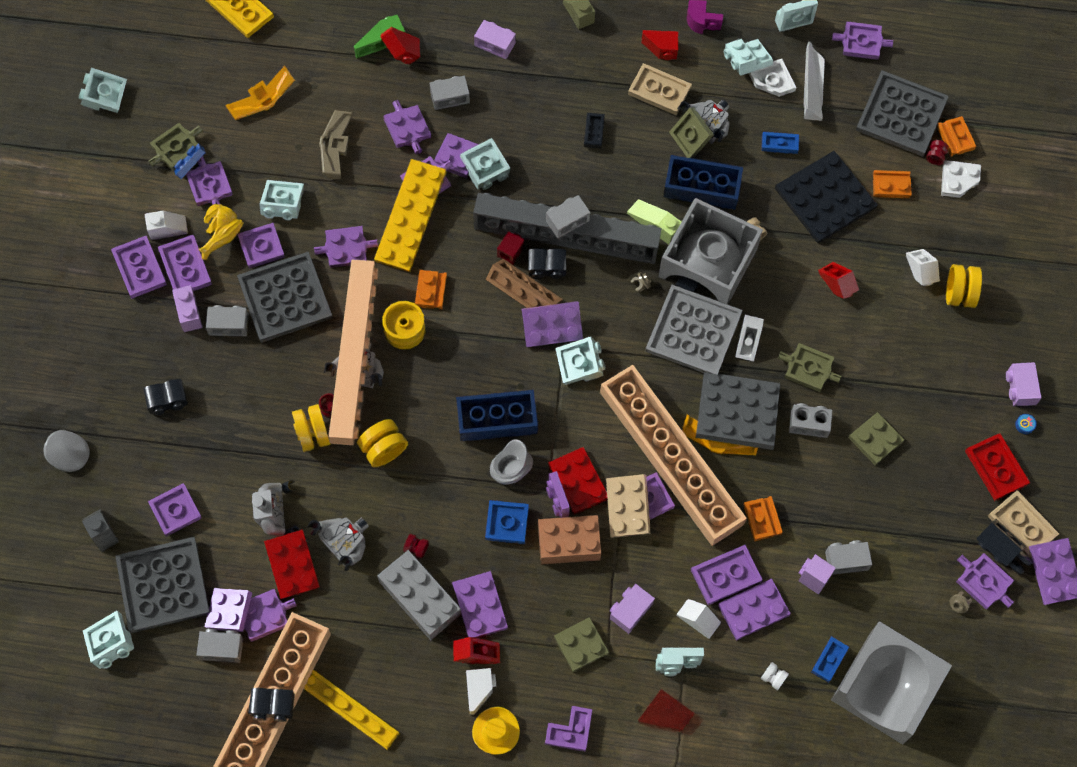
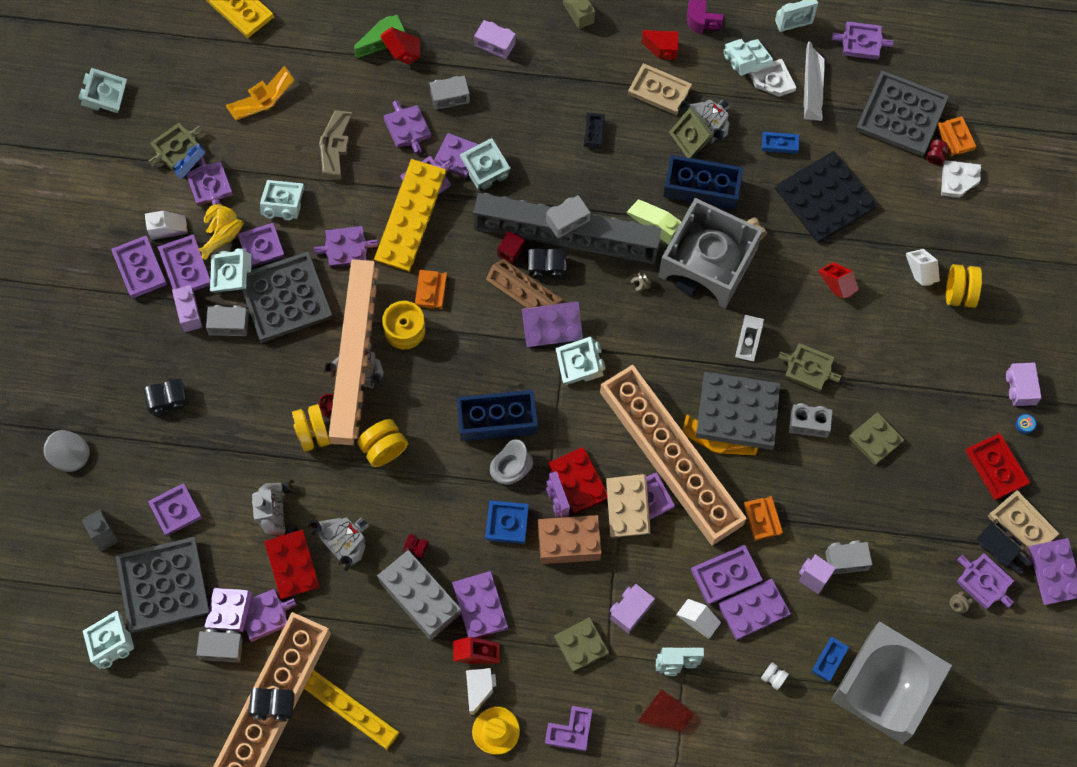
(229, 270): none -> light aqua plate
(693, 330): light grey piece -> none
(892, 184): orange plate -> none

